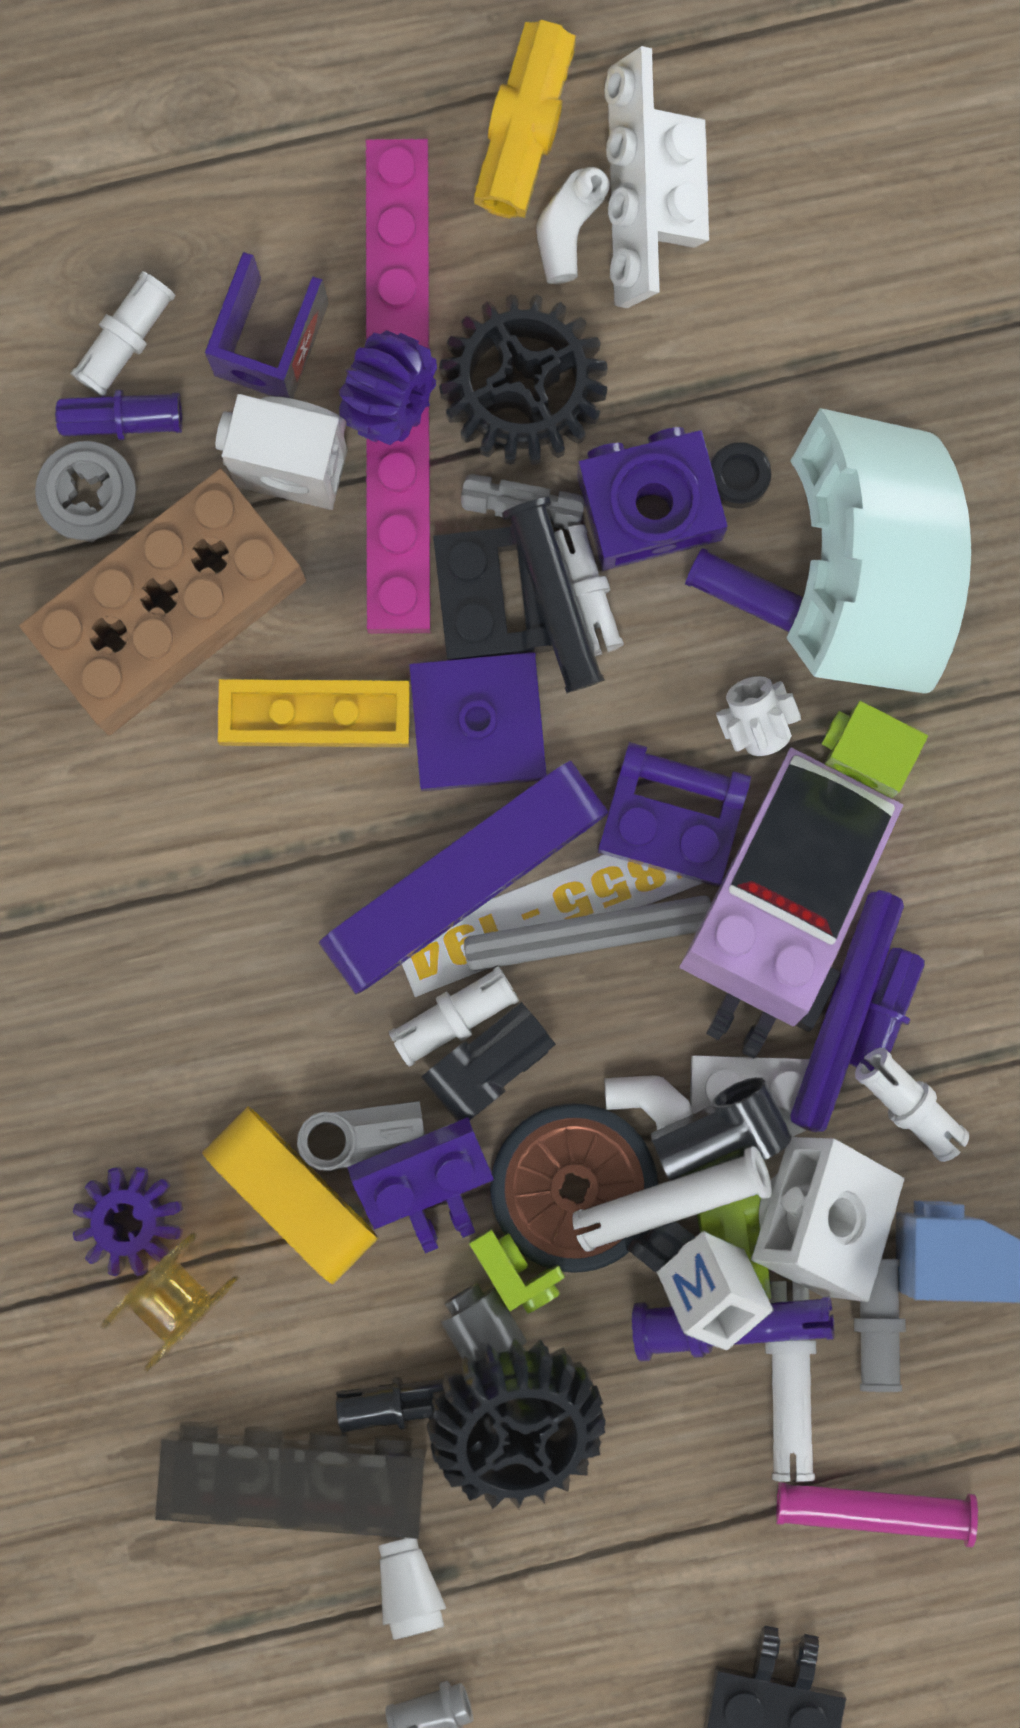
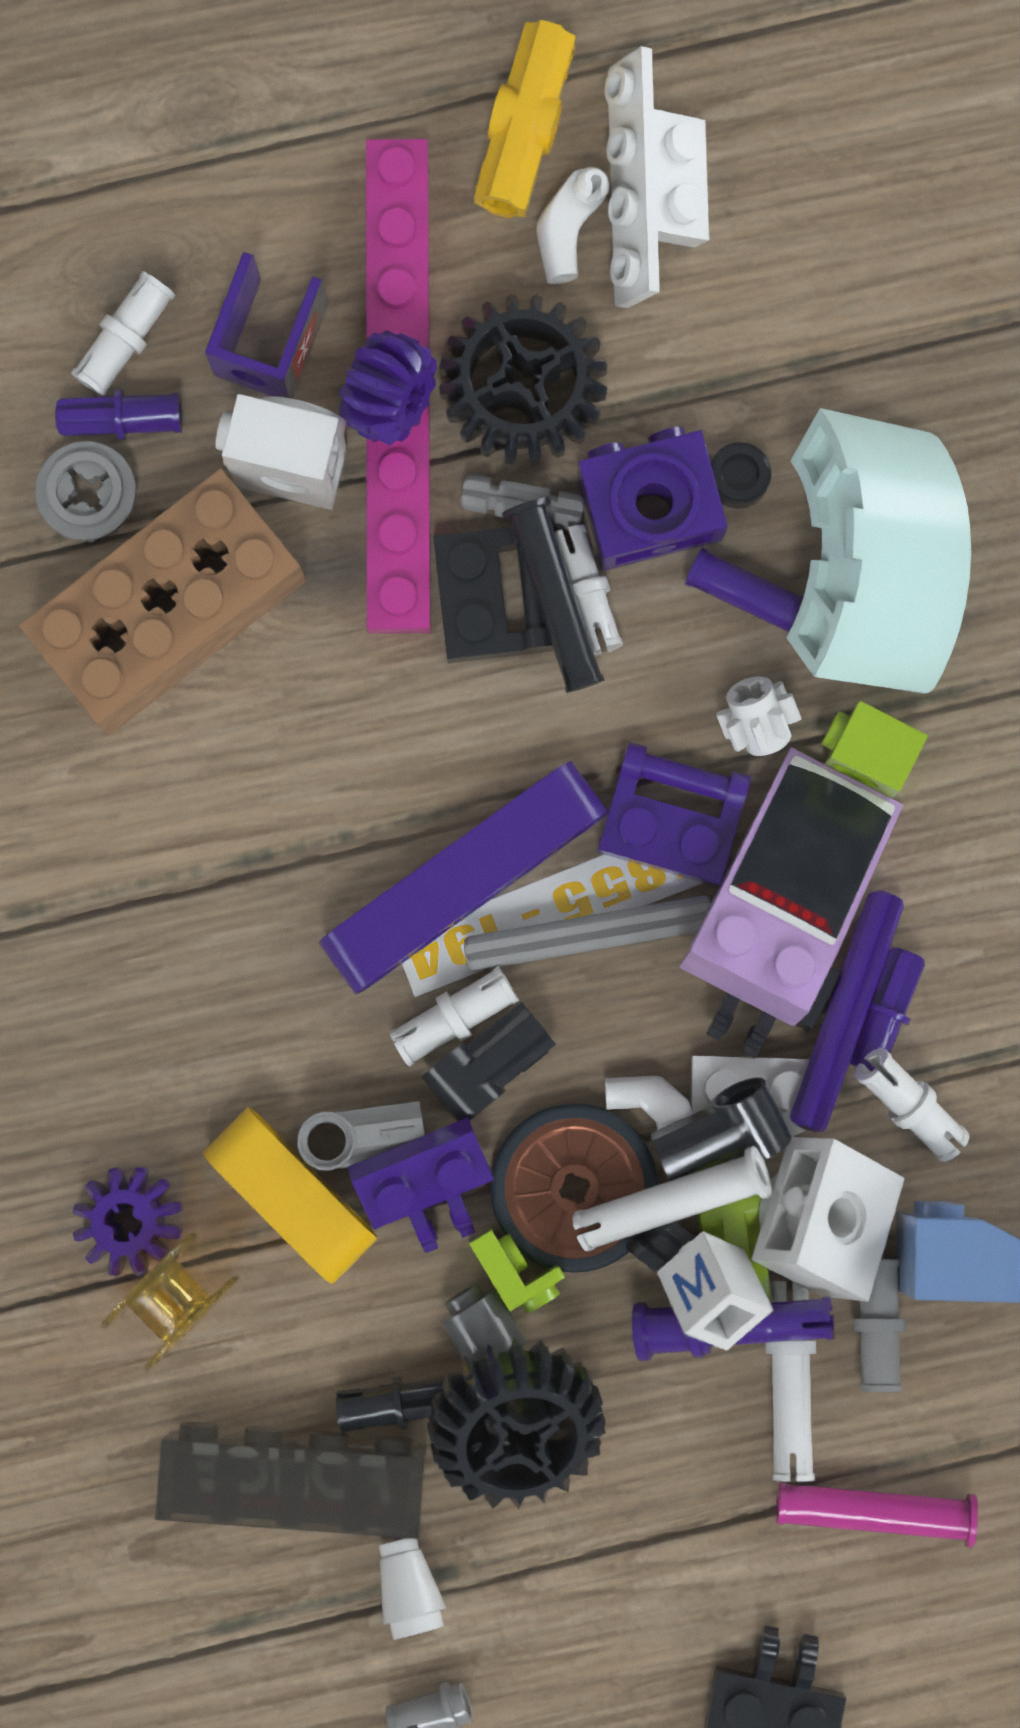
(314, 713): yellow plate -> none
(477, 722): dark purple plate -> none

